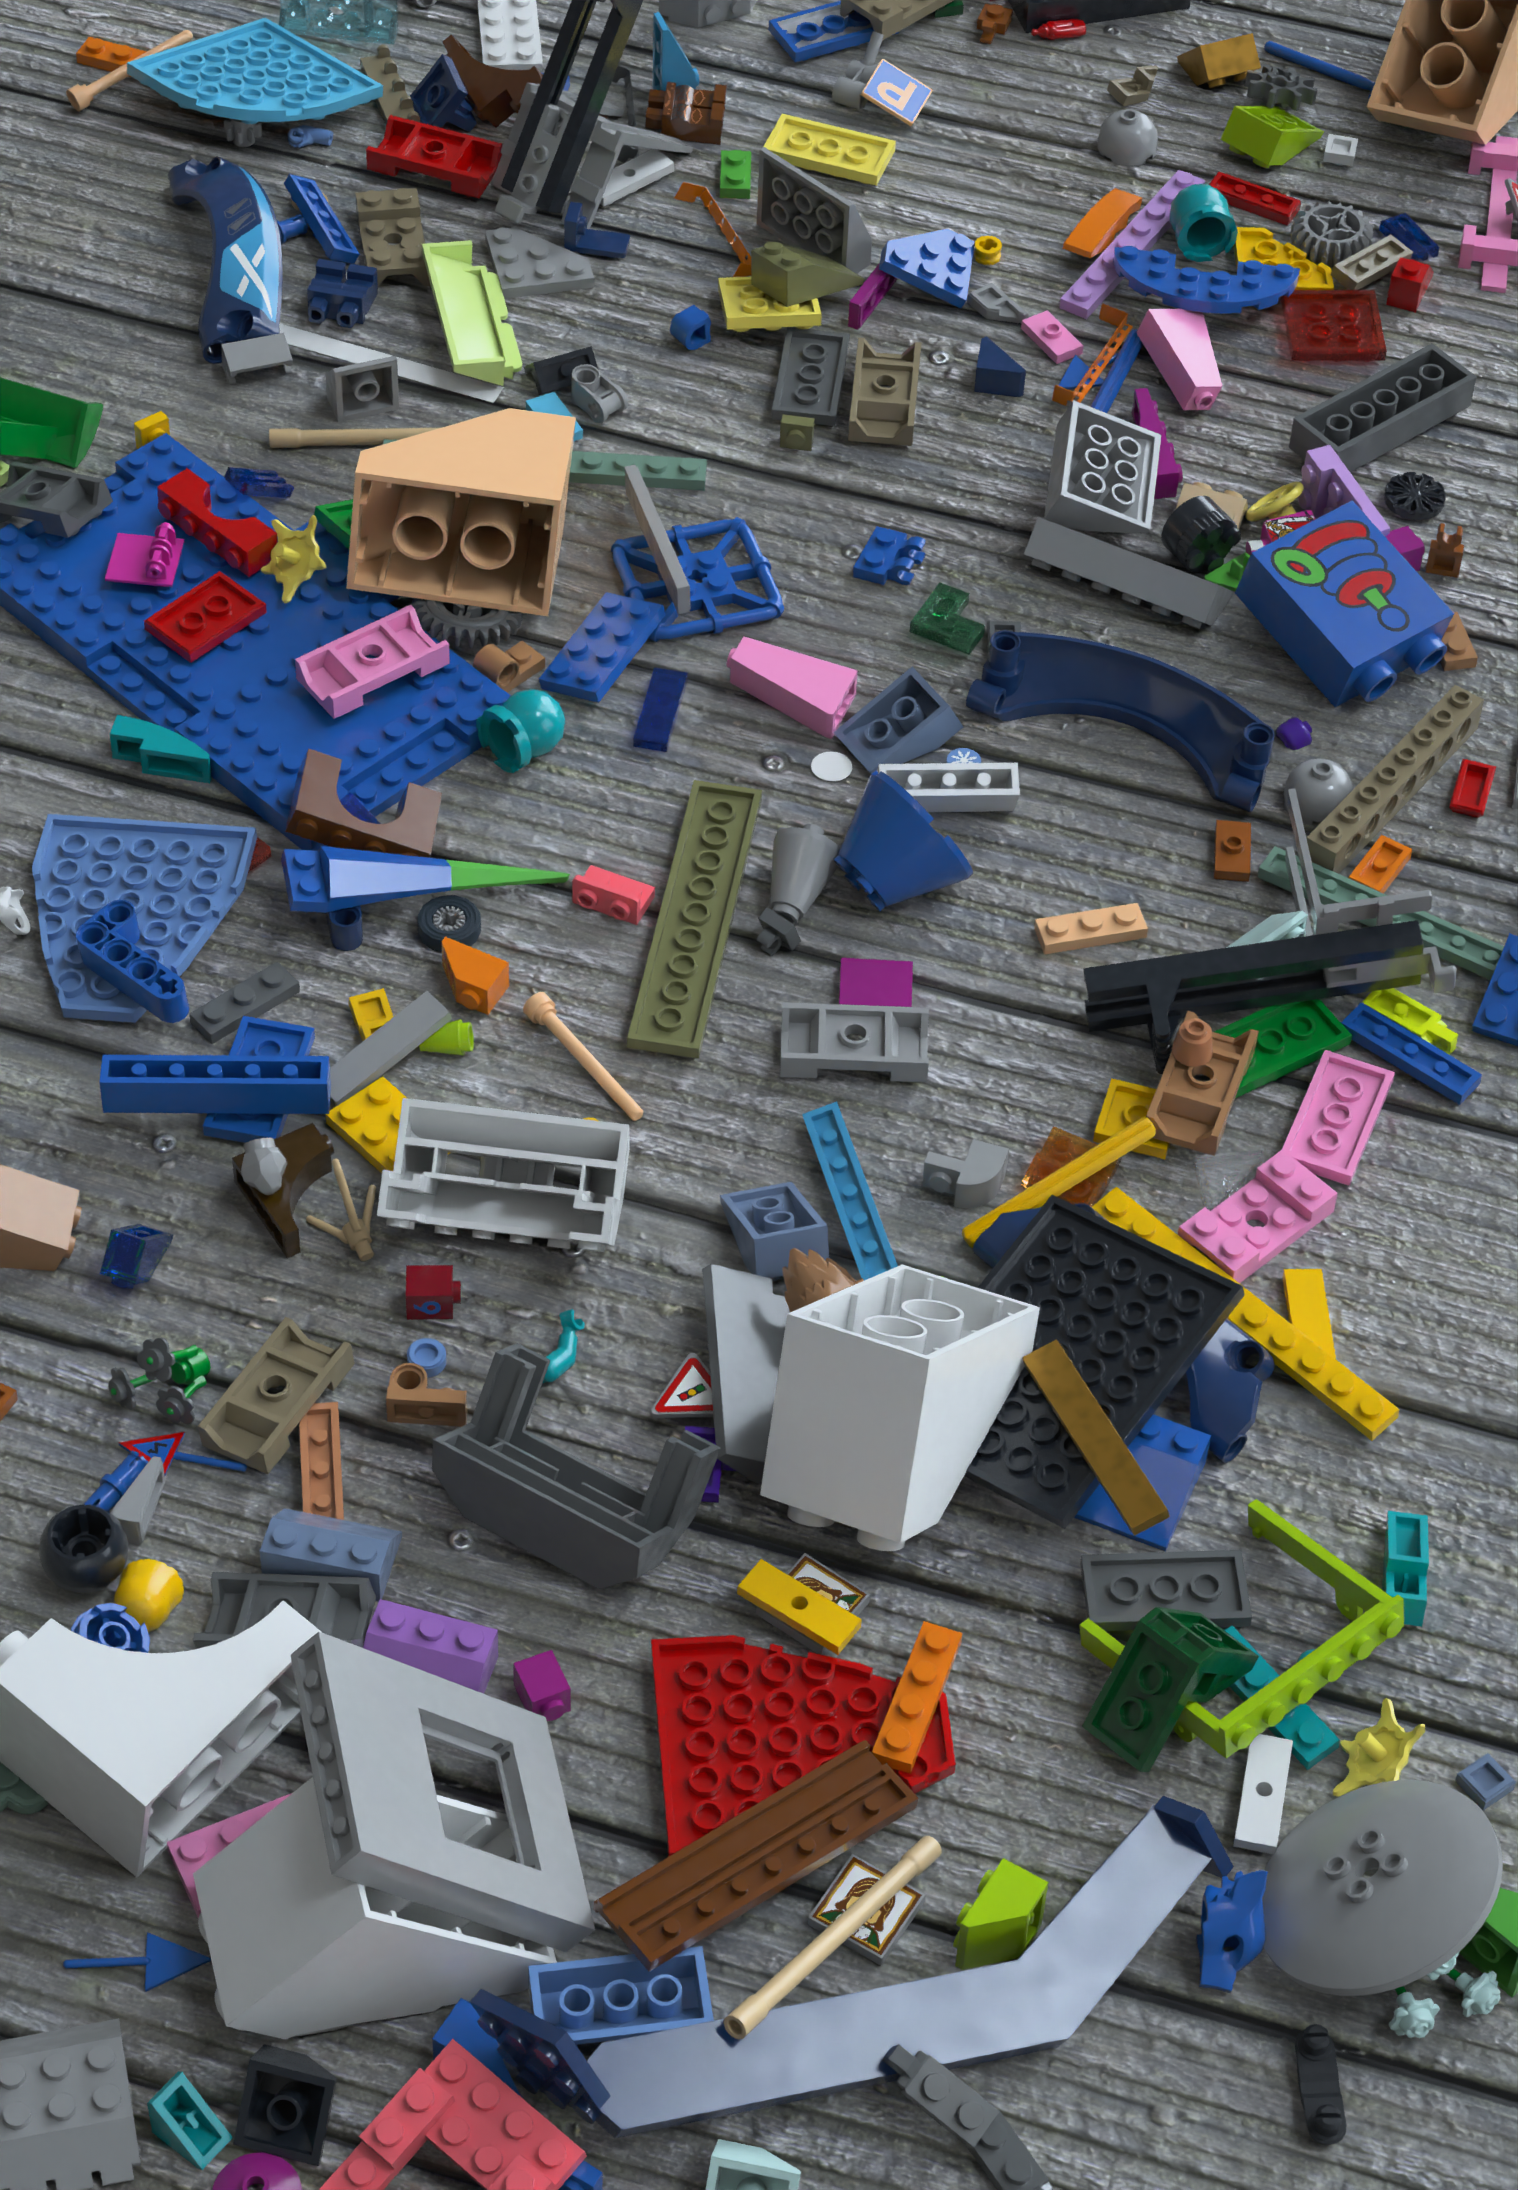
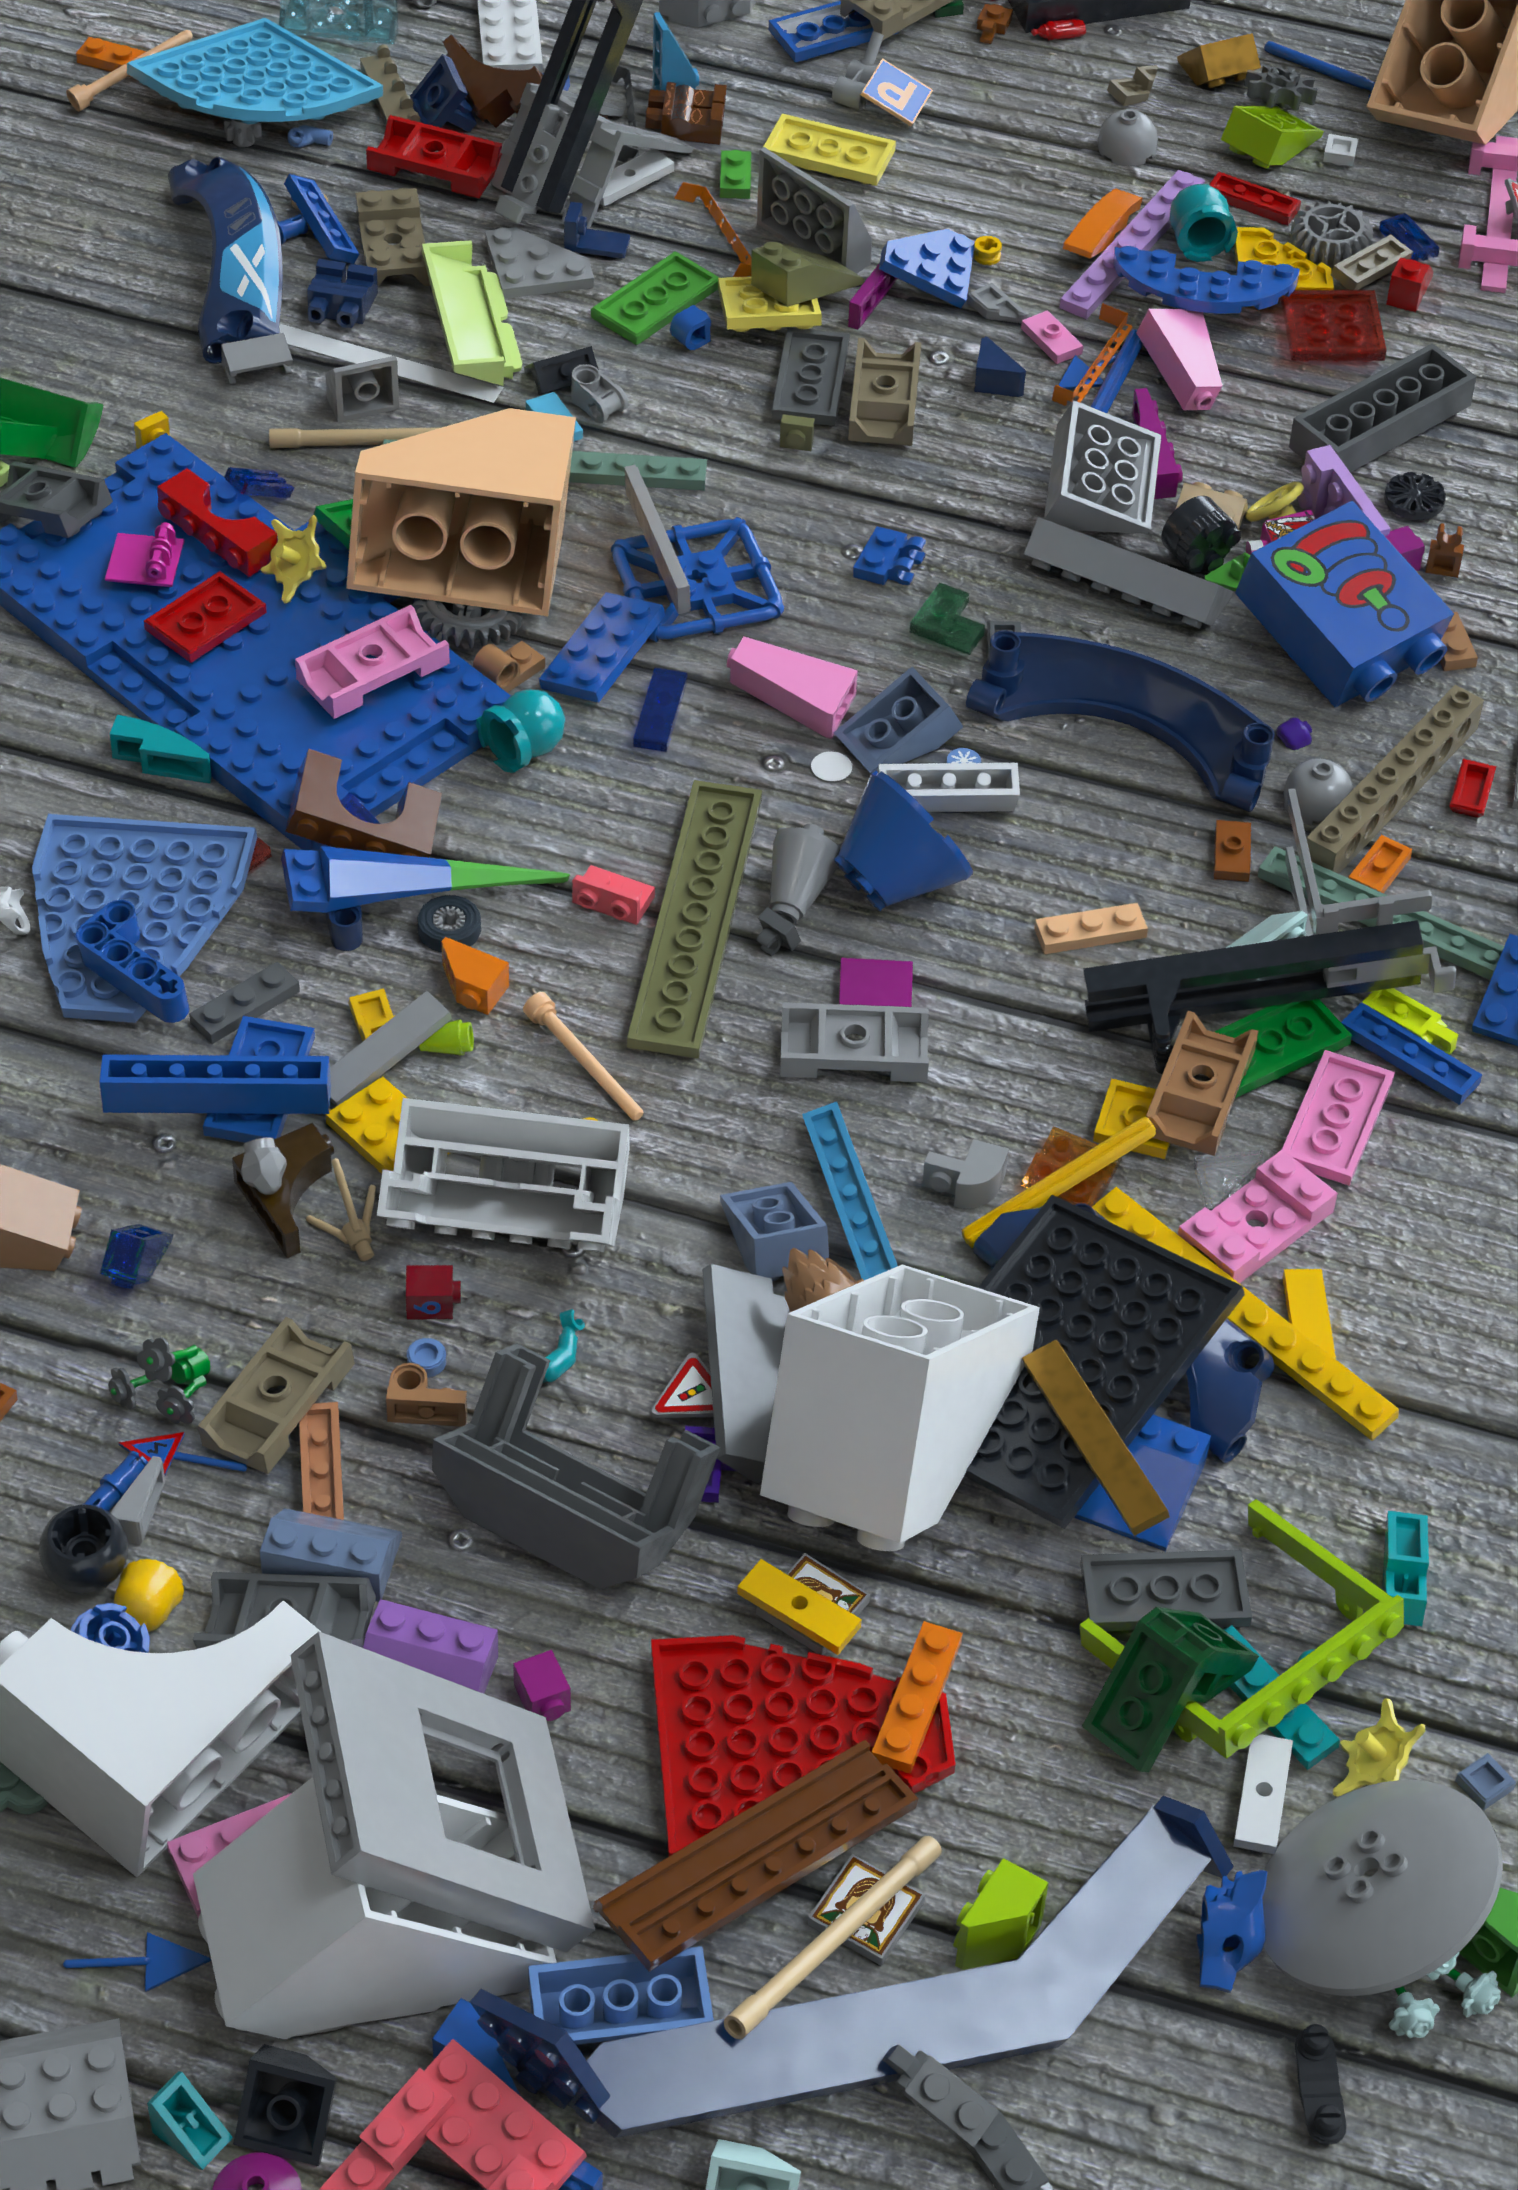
(655, 298): none -> bright green tile
(1193, 1043): nougat hat -> none

